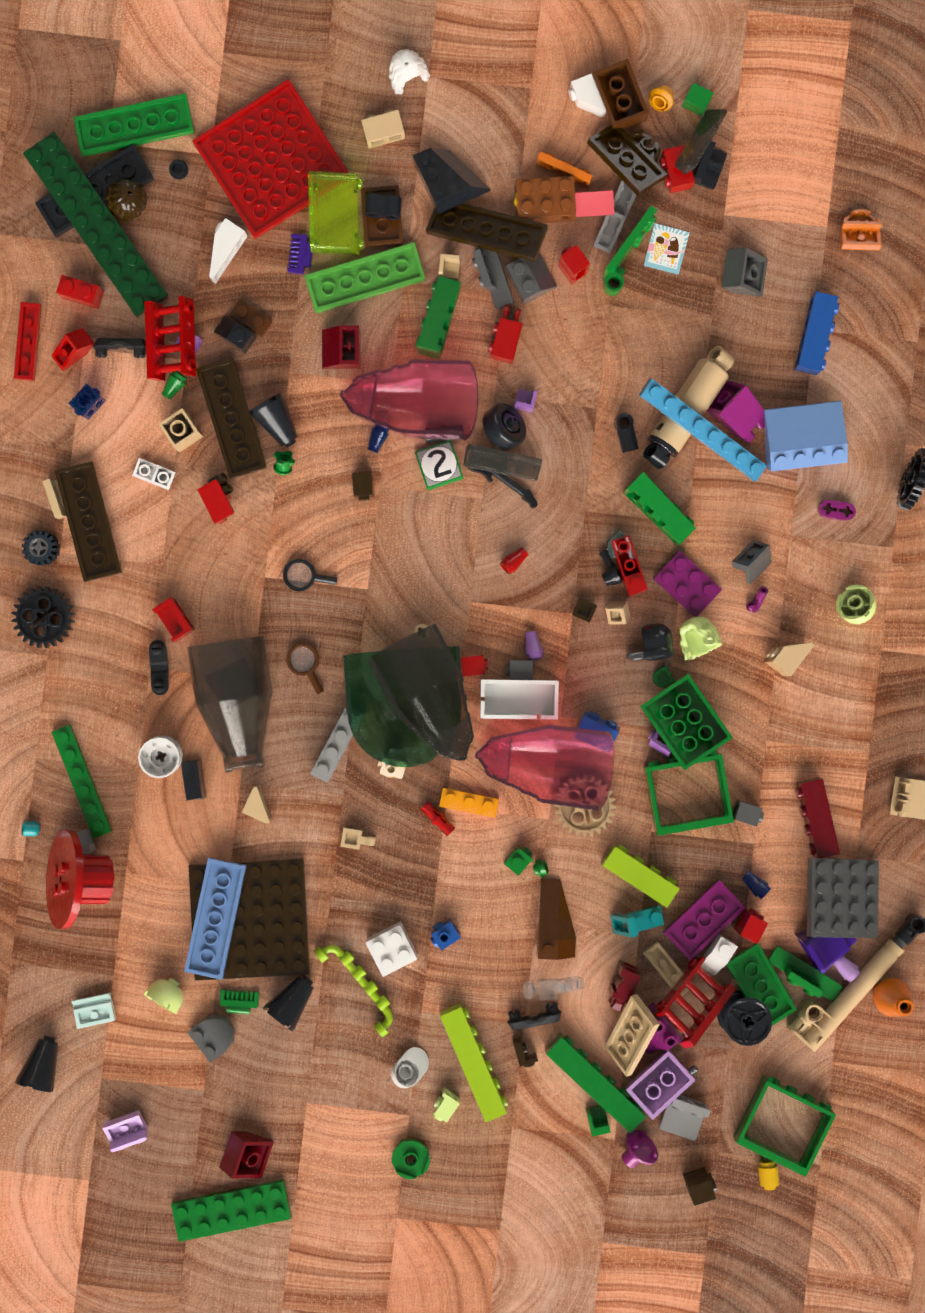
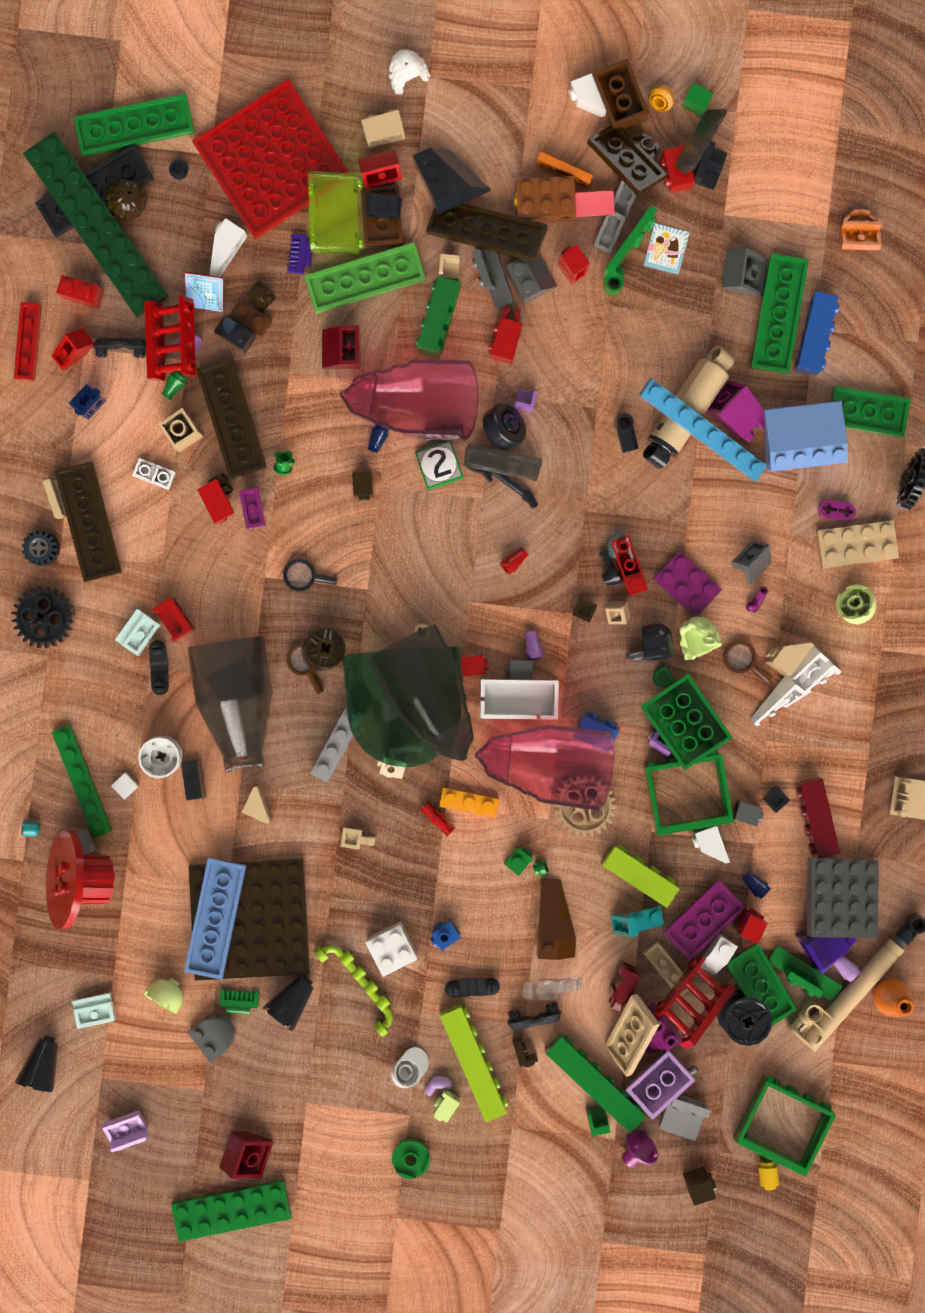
(125, 785): none -> white tile
(138, 632): none -> light aqua plate
(205, 290): none -> piece
(252, 508): none -> magenta panel
(260, 296): none -> dark brown brick
(276, 419): black cone -> none
(314, 657): none -> dark brown wheel
(380, 169): none -> red brick
(438, 1082): none -> lavender arm
(472, 987): none -> black piece
(660, 509): green wedge -> none
(710, 842): none -> white slope
(741, 658): none -> piece
(776, 799): none -> black plate
(779, 313): none -> green plate
(810, 672): none -> white wedge
(857, 544): none -> tan plate
(873, 411): none -> green plate

